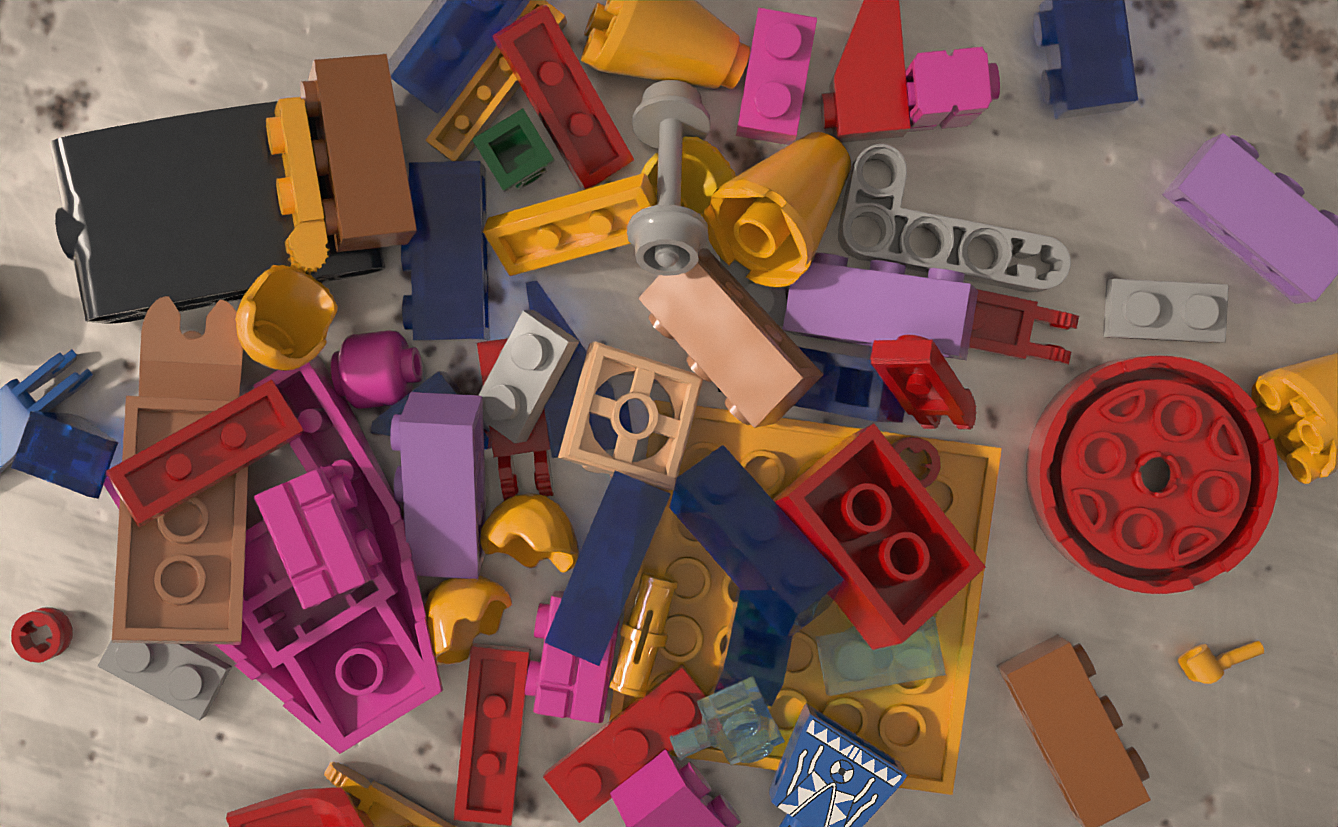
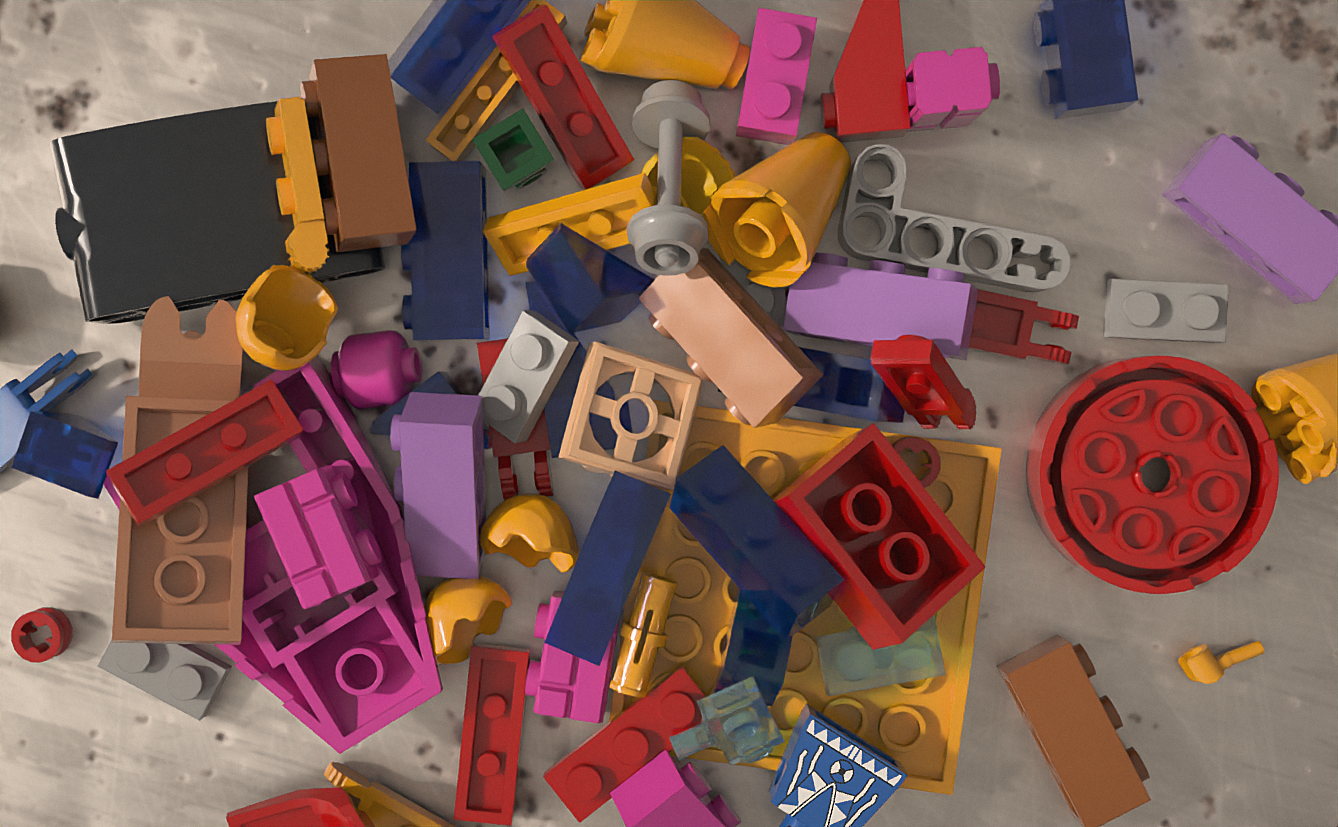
(585, 280): none -> clear blue slope

